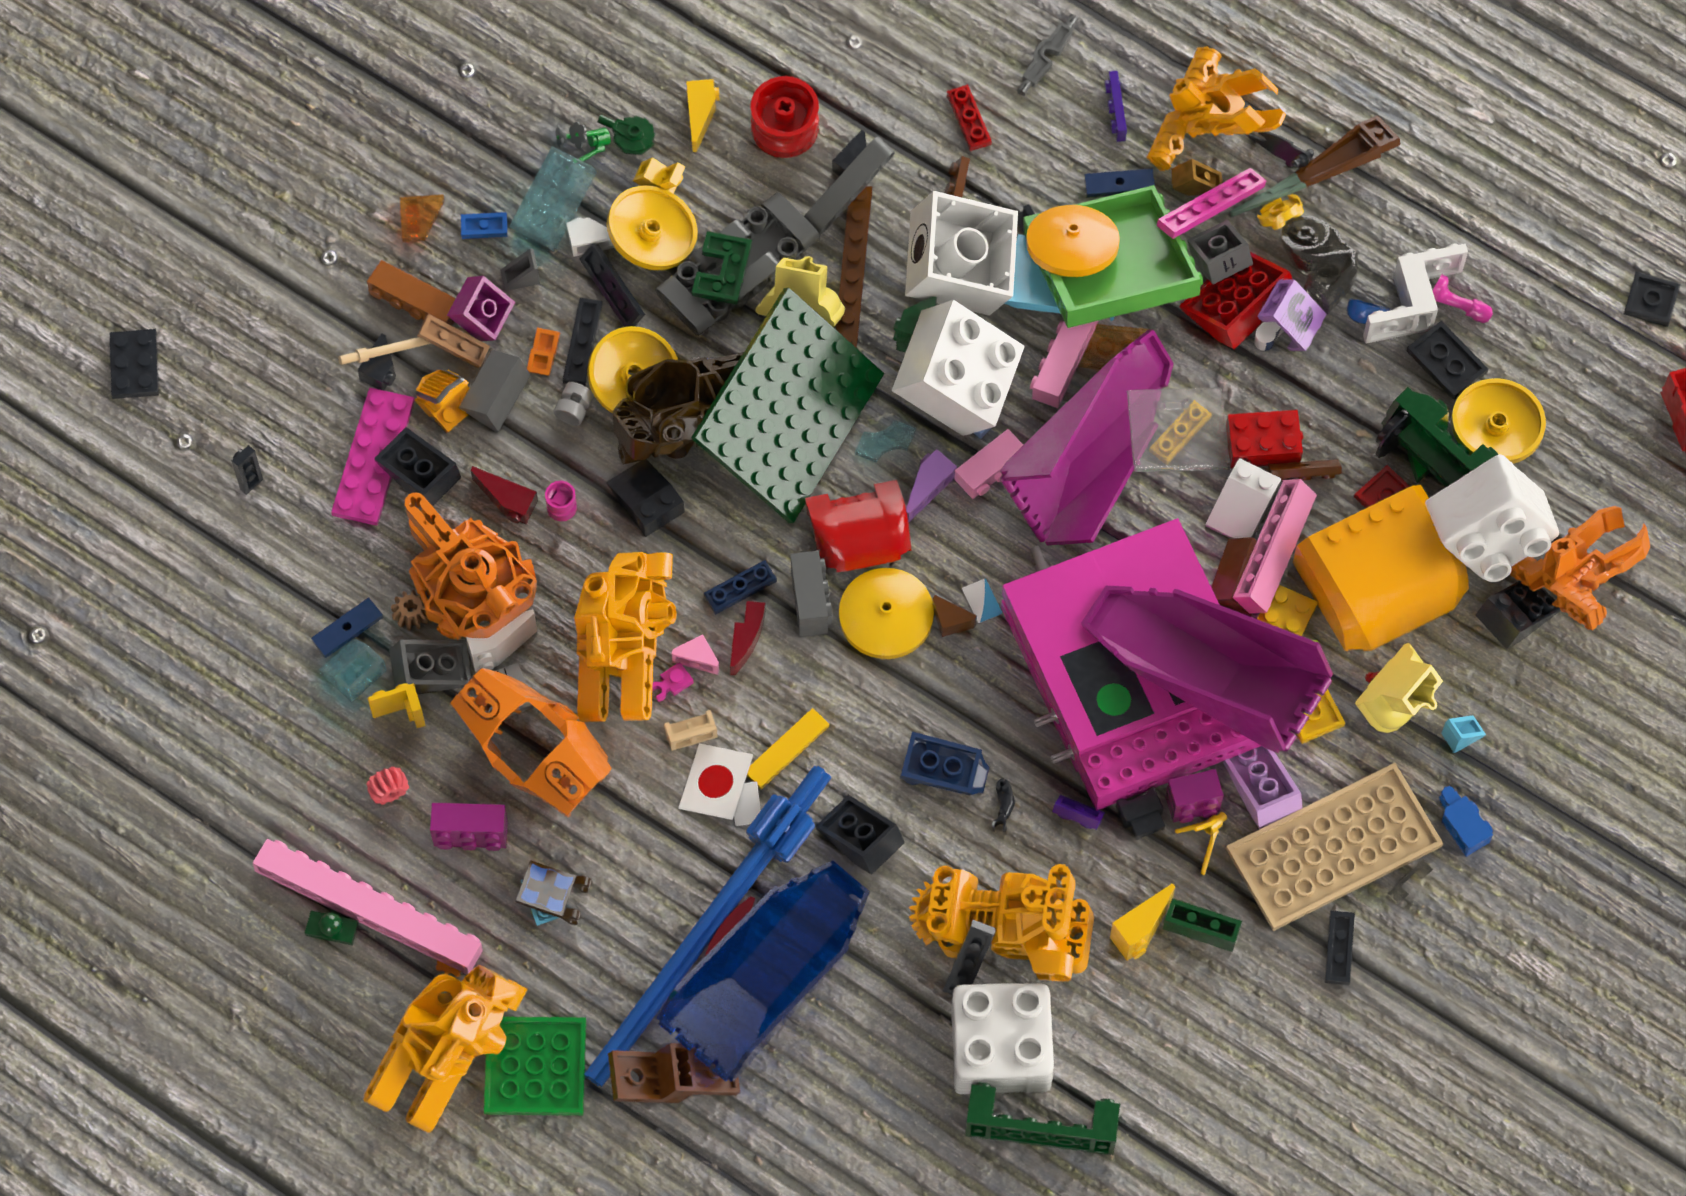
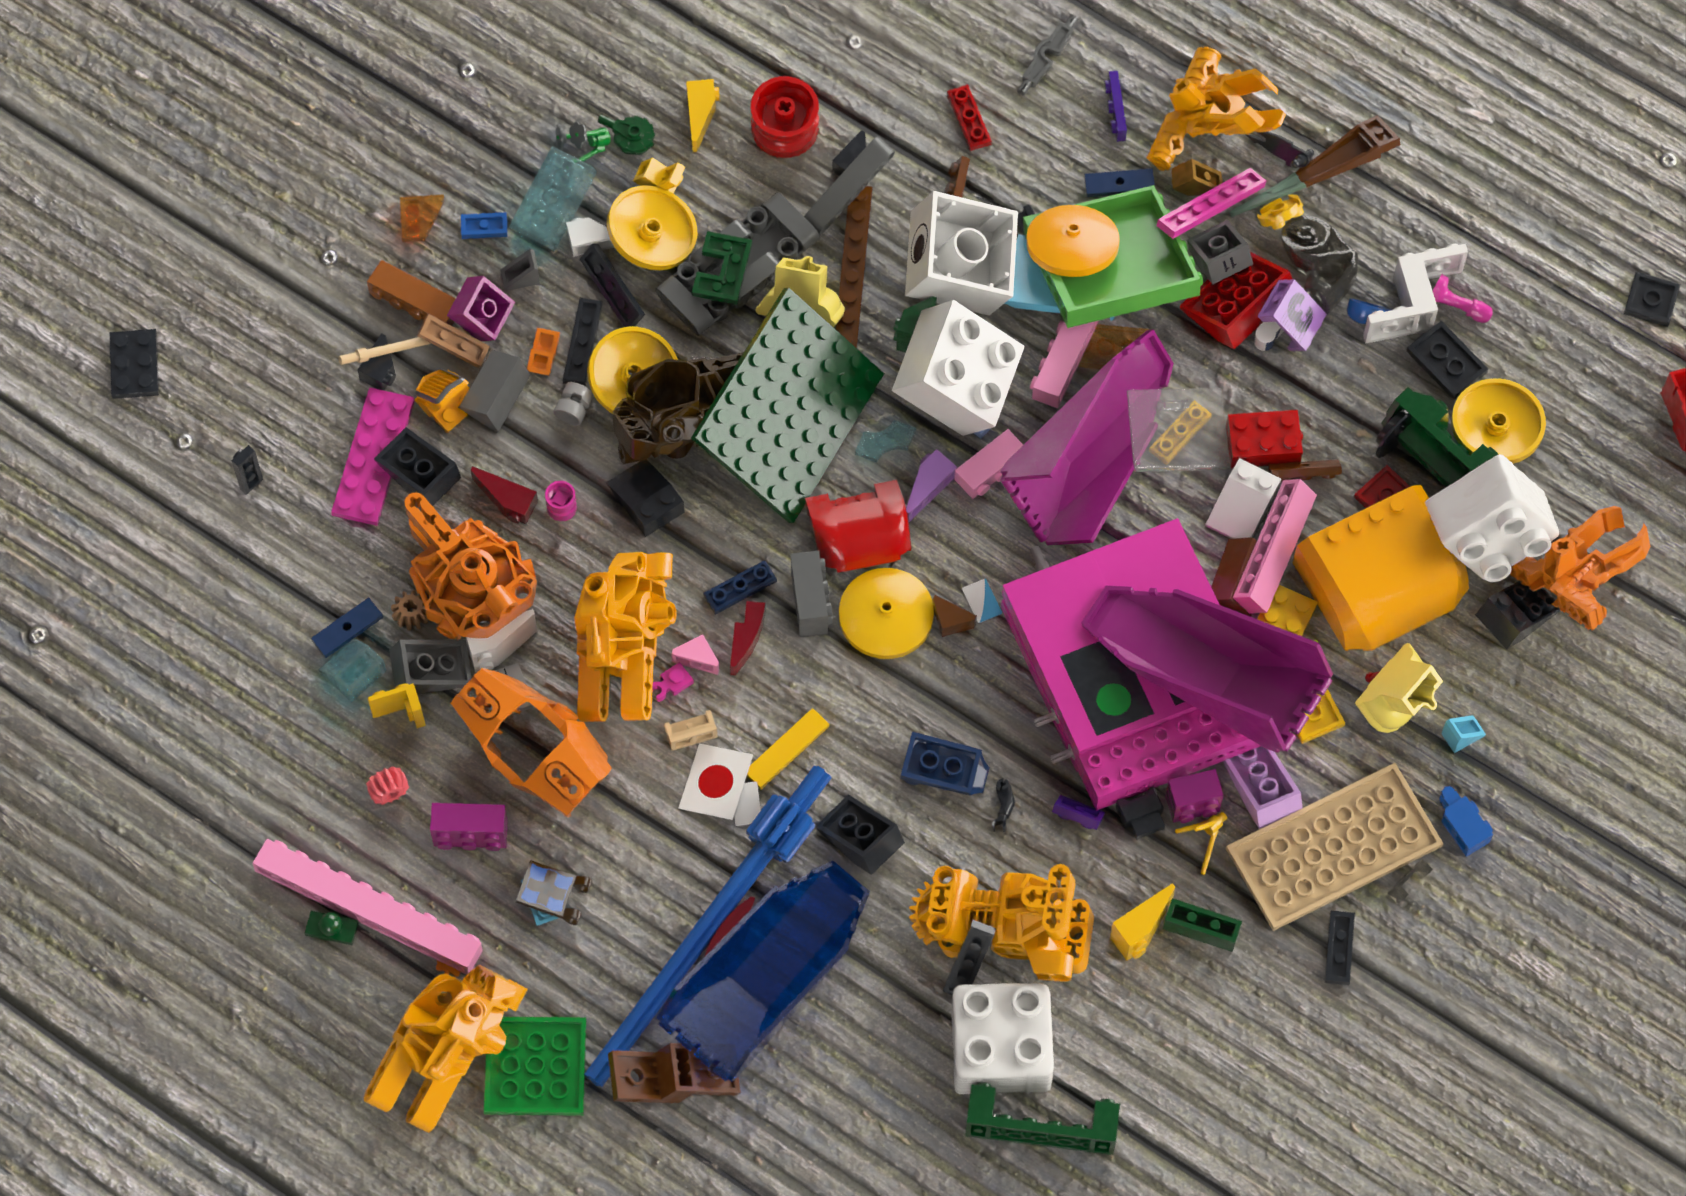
(1418, 470): green piece -> none

